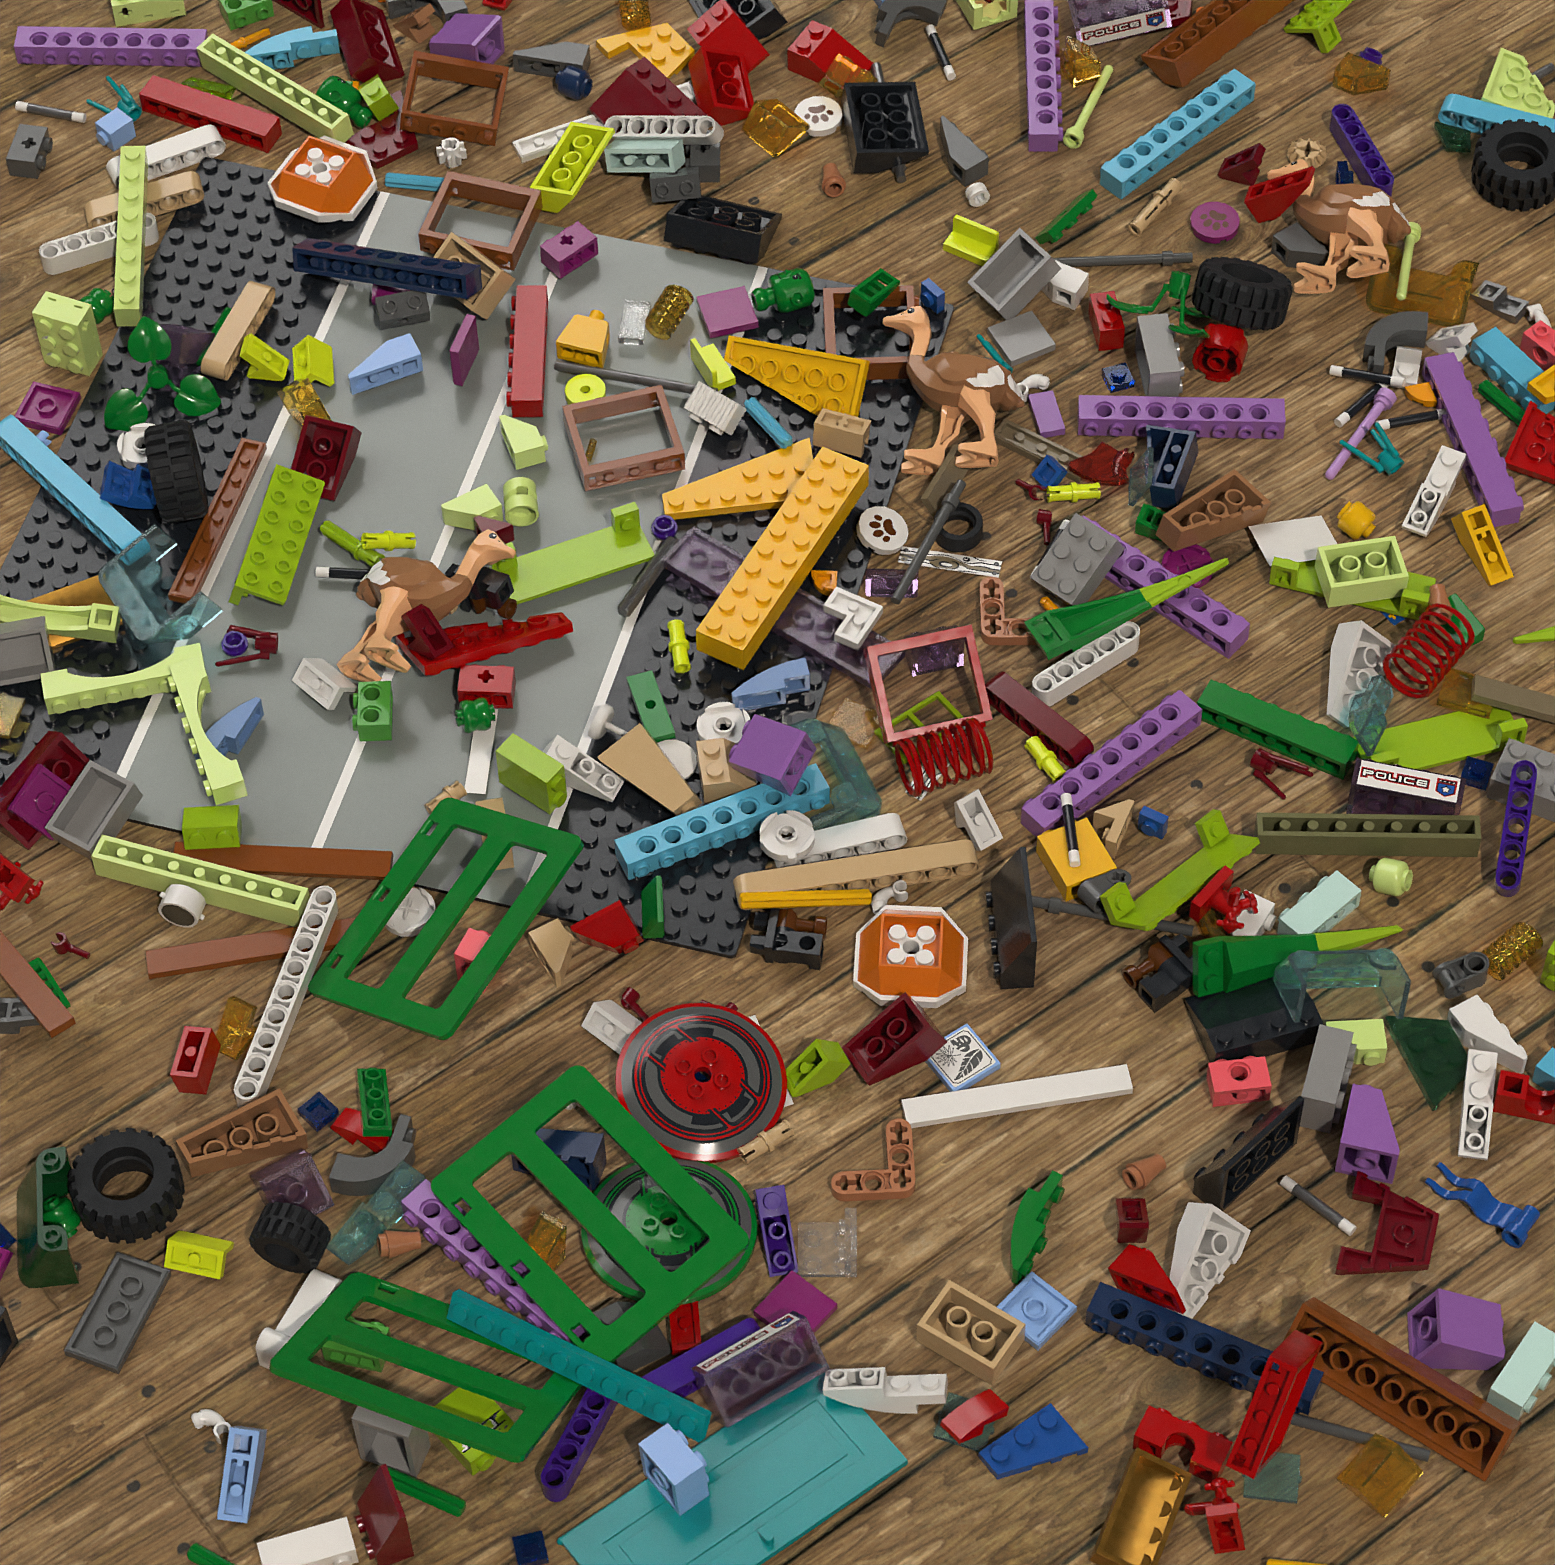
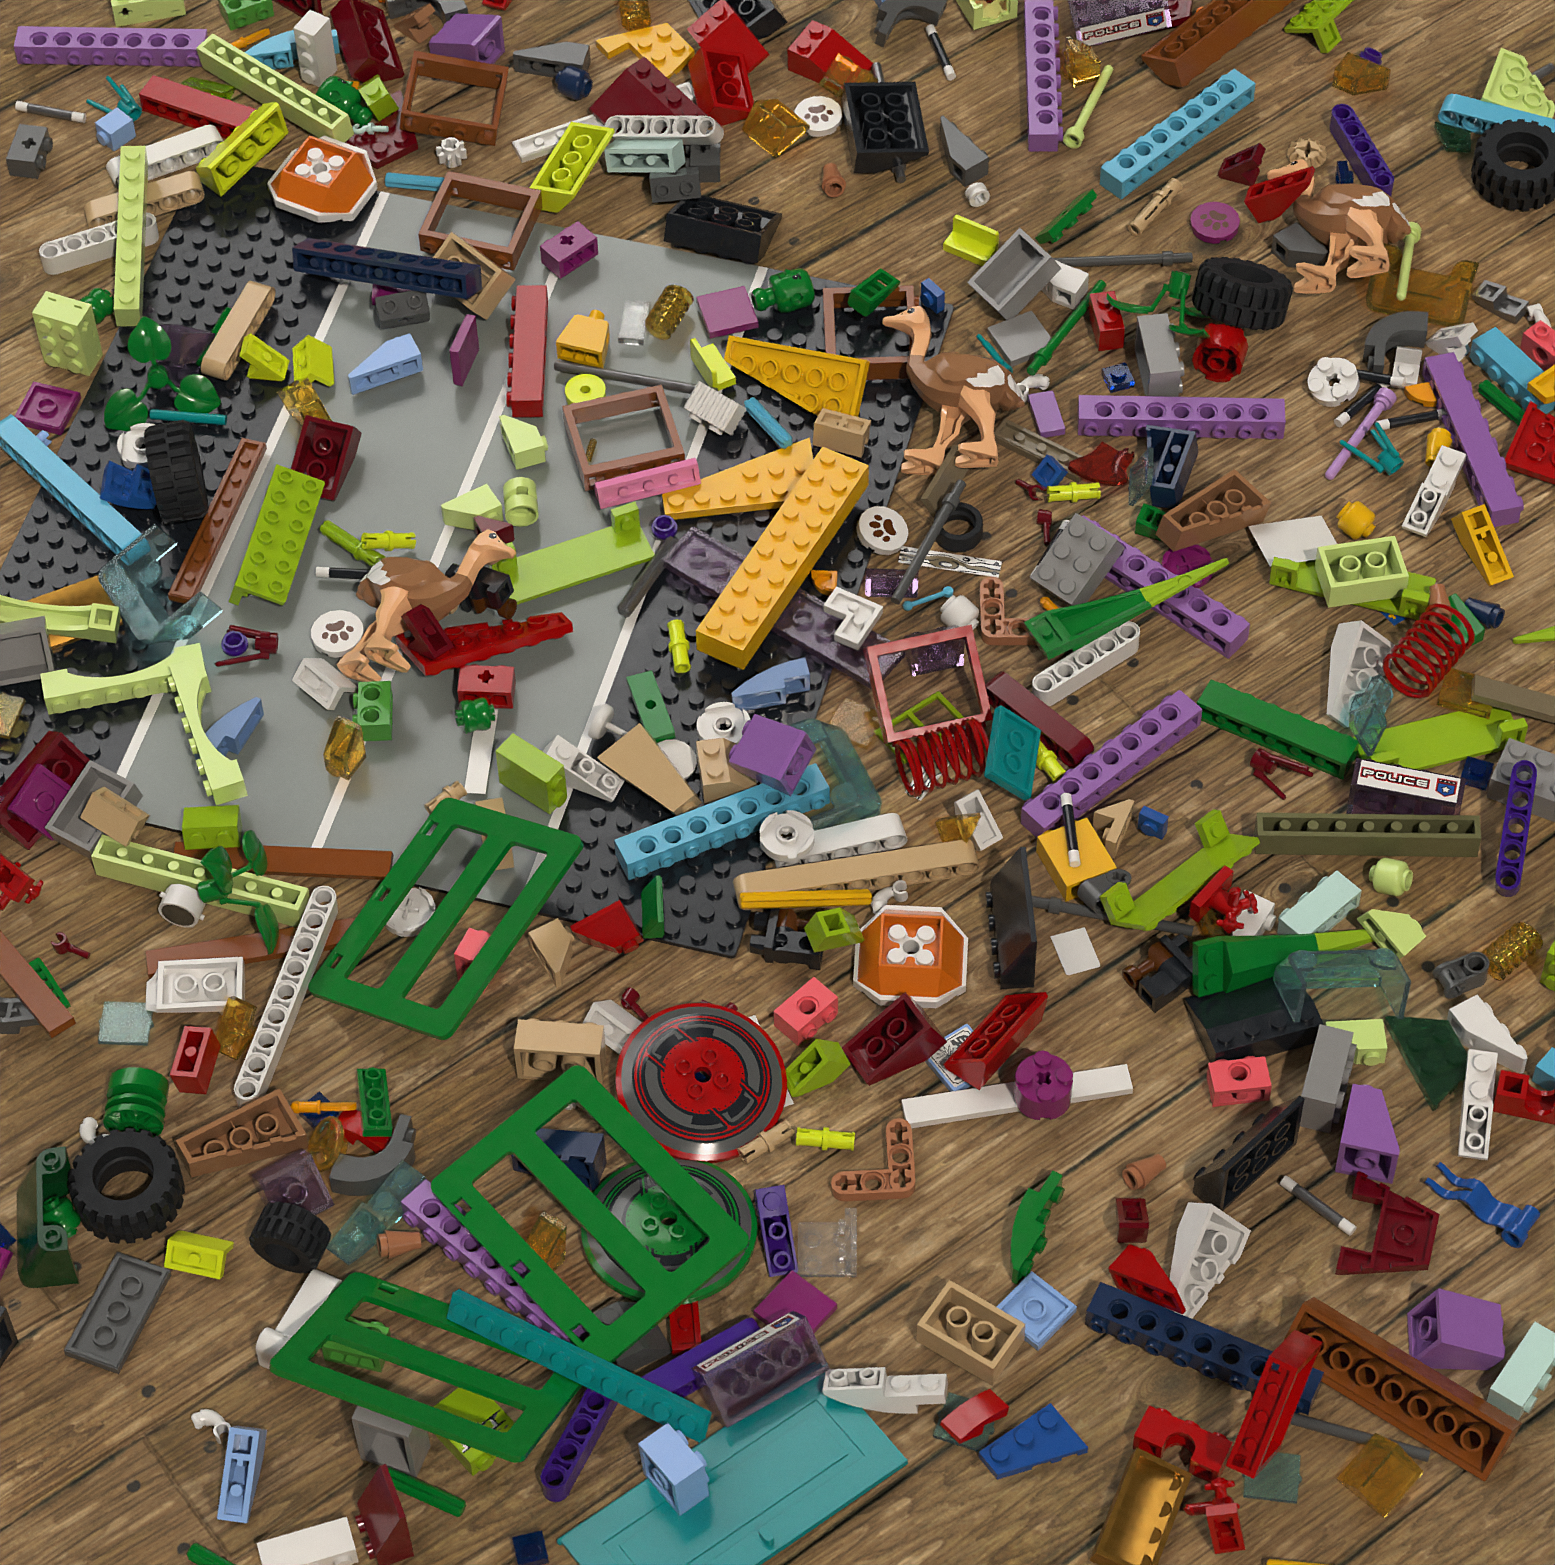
(88, 1130): none -> white arm
(114, 816): none -> tan hinge
(125, 1024): none -> clear light blue piece
(136, 1100): none -> green wheel
(188, 416): none -> teal bar
(195, 985): none -> white slope
(220, 866): none -> green plant
(243, 148): none -> neon yellow slope
(315, 48): none -> white brick
(317, 1106): none -> light orange piece
(330, 1144): none -> clear yellow piece
(336, 633): none -> white tile
(344, 748): none -> clear yellow slope
(370, 128): none -> light aqua hand
(550, 1048): none -> tan brick
(647, 483): none -> bright pink fence
(812, 998): none -> coral brick
(825, 1139): none -> neon yellow pin
(833, 930): none -> lime slope
(947, 592): none -> medium azure hinge
(958, 827): none -> clear yellow slope
(959, 612): none -> white head
(997, 1037): none -> red slope
(1012, 753): none -> teal tile
(1043, 1086): none -> magenta brick
(1044, 354): none -> green bar
(1075, 951): none -> white sticker
(1331, 368): none -> white plate
(1392, 930): none -> yellowish green slope
(1435, 440): none -> yellow cone
(1486, 612): none -> dark blue cone

